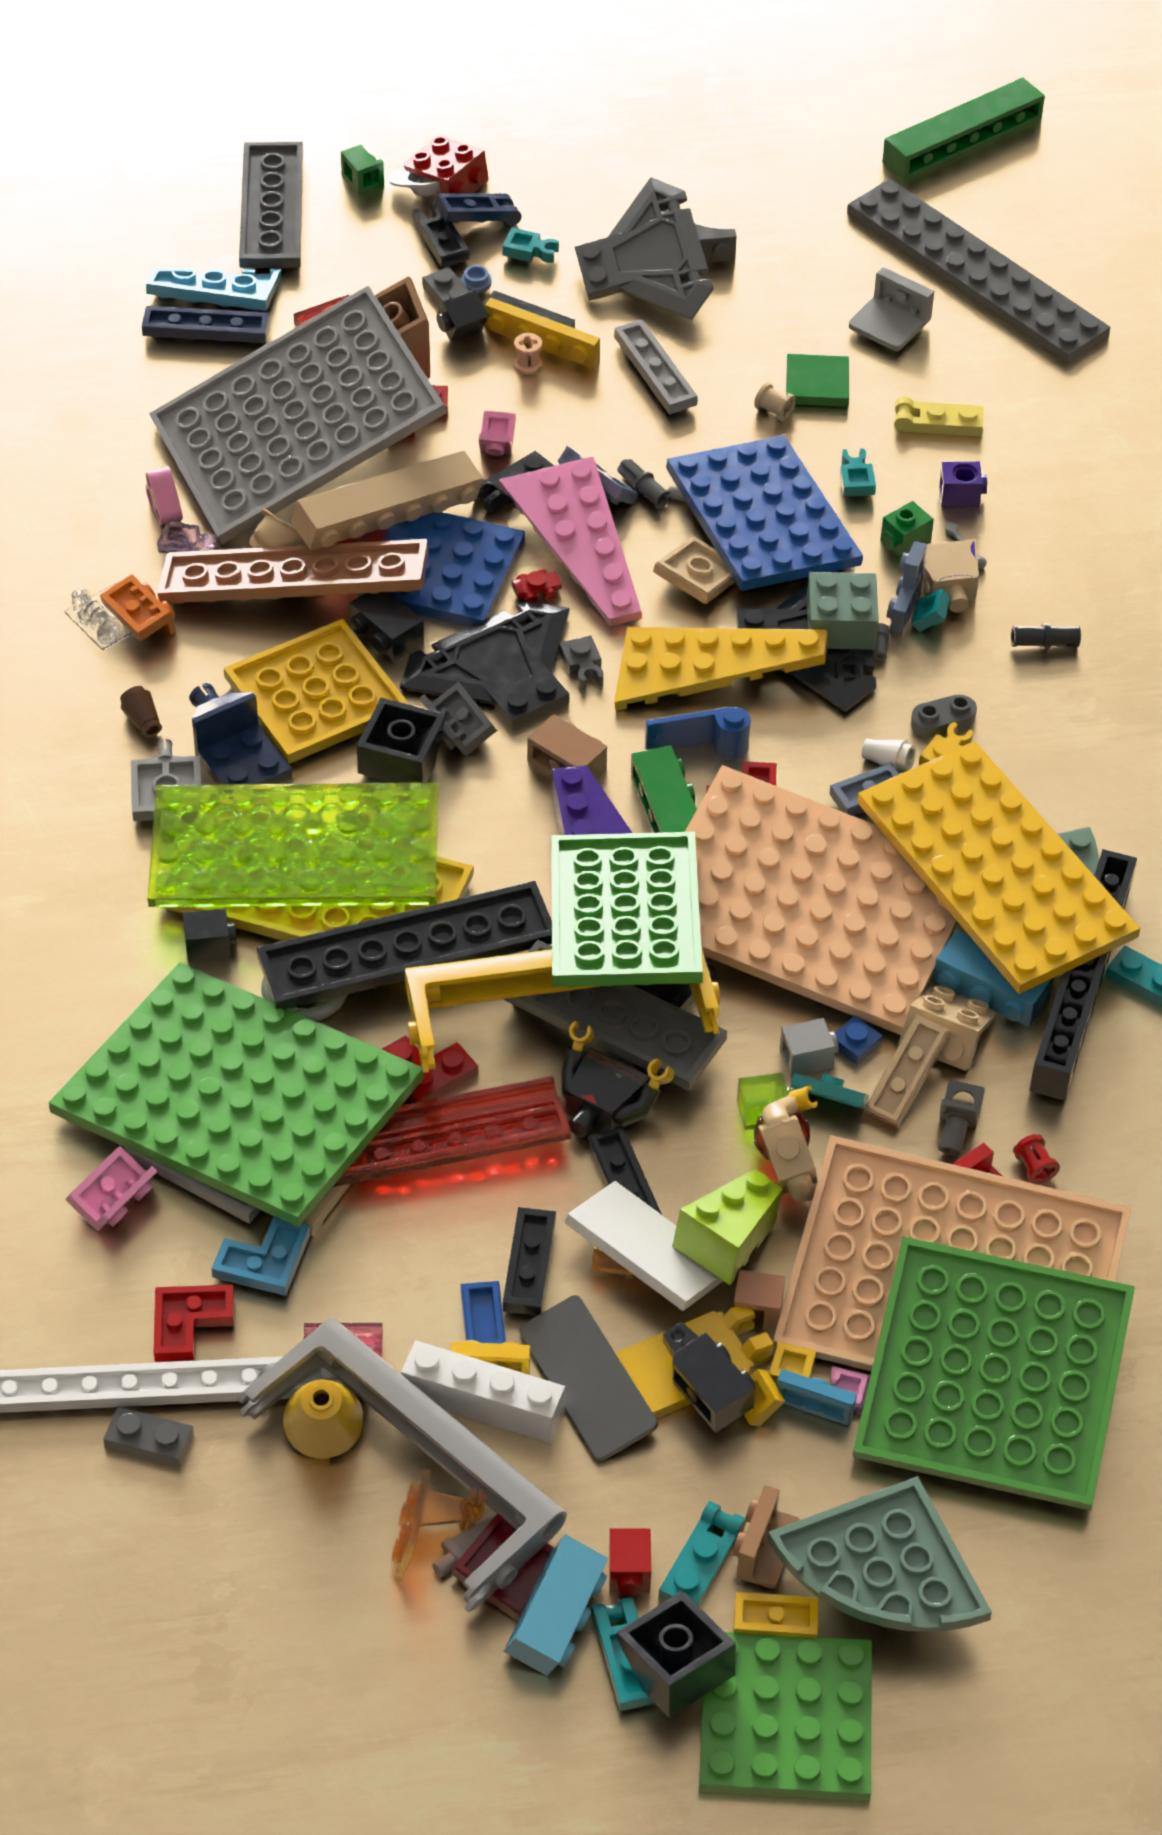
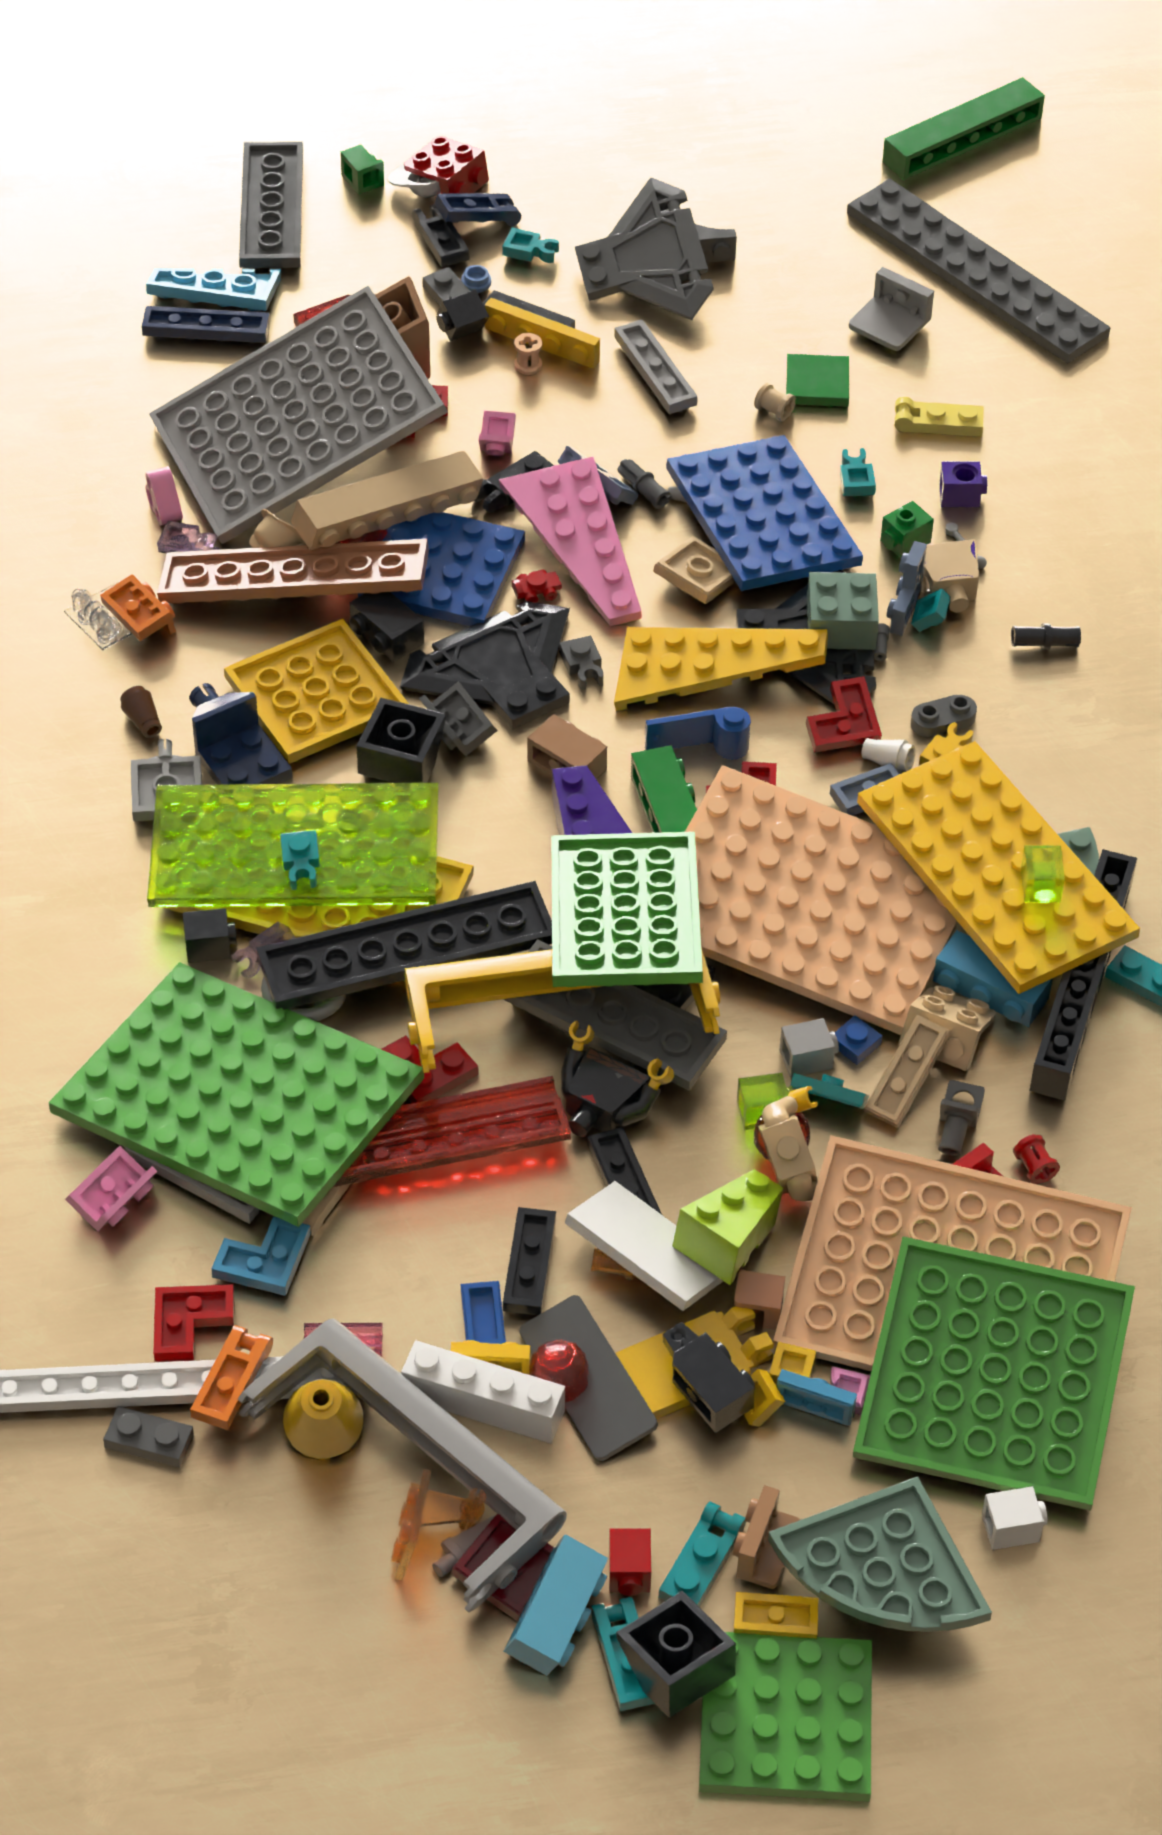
(230, 1377): none -> orange plate
(276, 933): none -> plate
(300, 856): none -> teal plate
(562, 1364): none -> clear red hair
(852, 721): none -> red plate
(1013, 1517): none -> white brick
(1042, 874): none -> clear neon green brick

